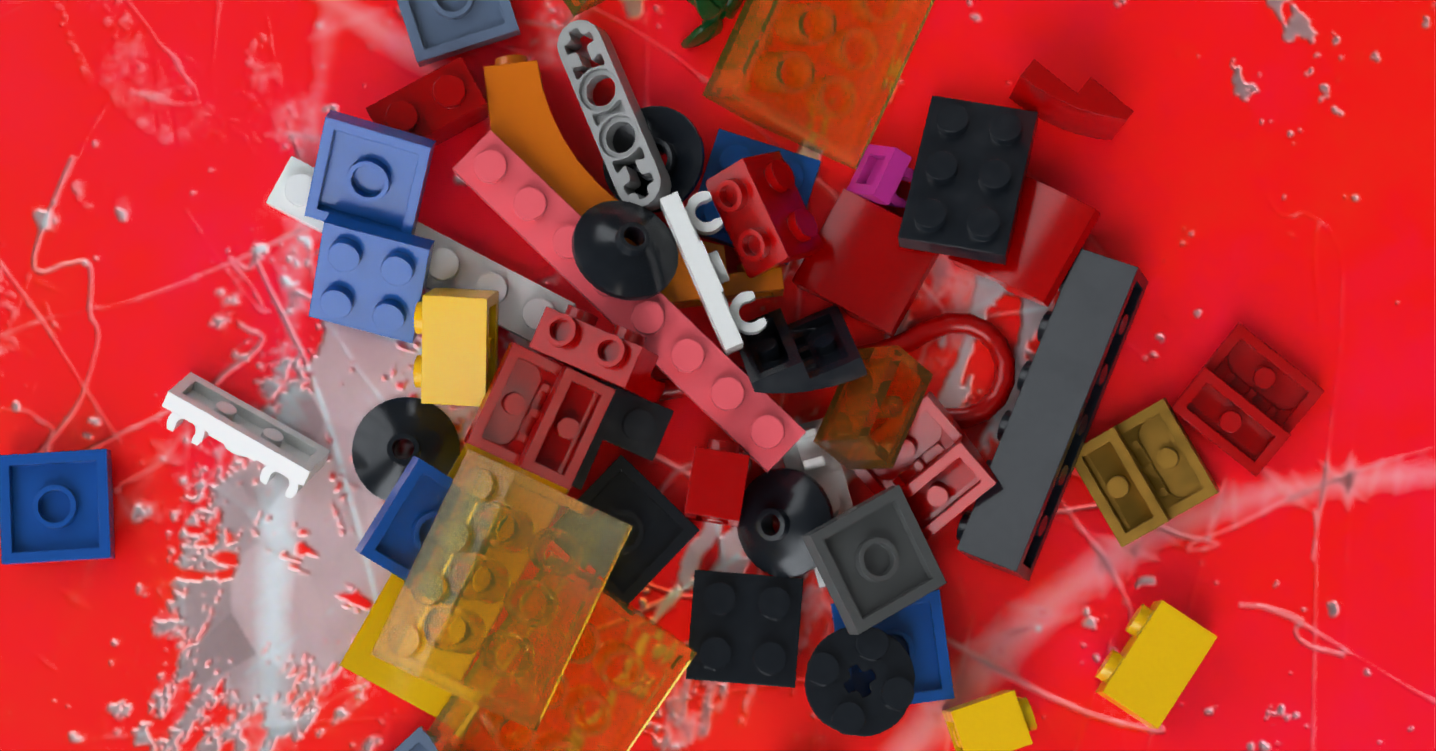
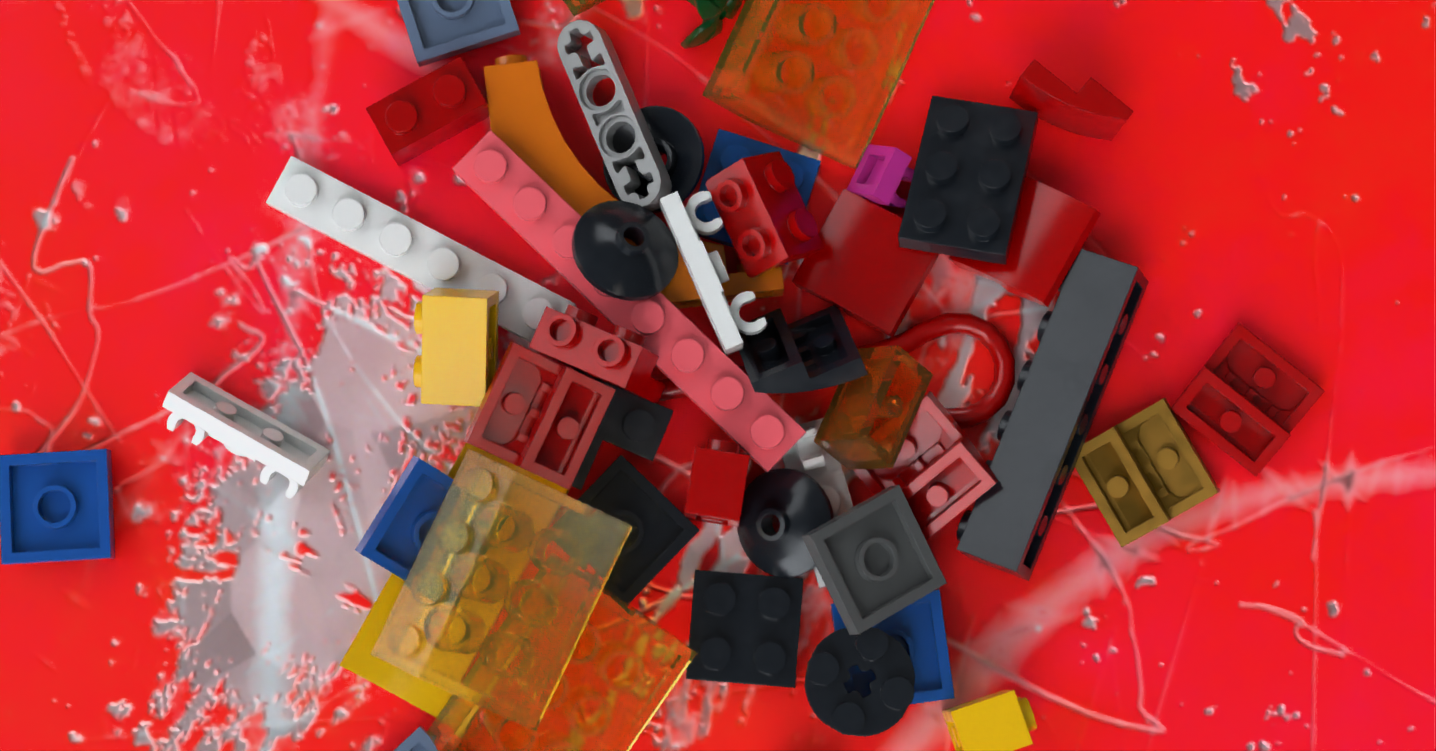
(369, 173): plate -> none
(370, 277): plate -> none
(399, 419): black dish -> none
(1154, 662): yellow brick -> none

